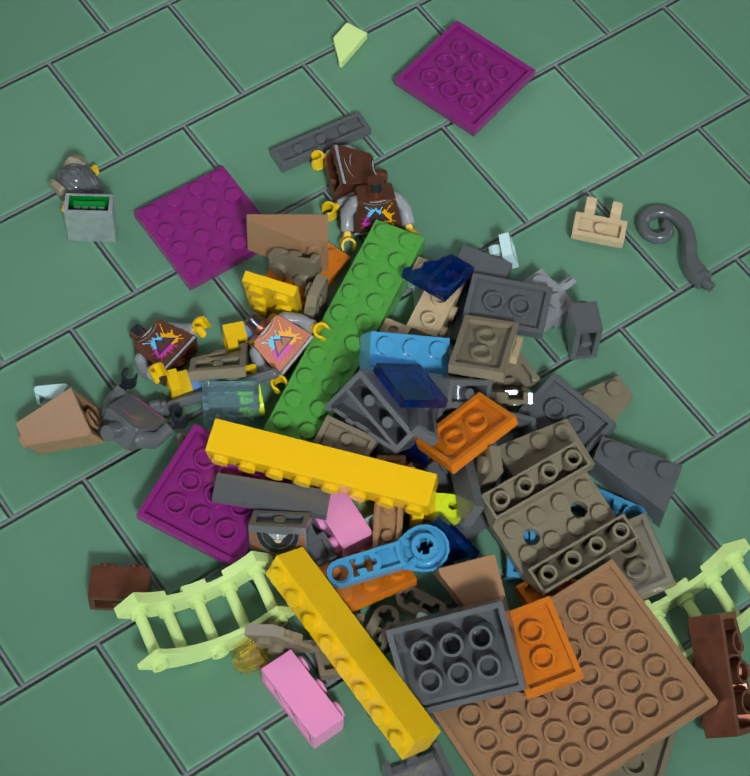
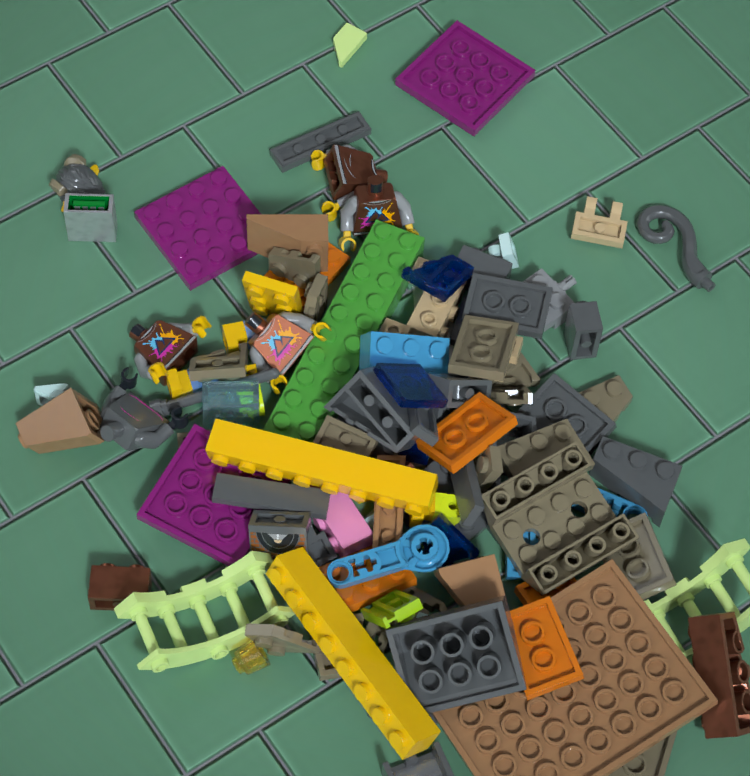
(303, 698): bright pink brick -> none
(395, 607): none -> lime plate

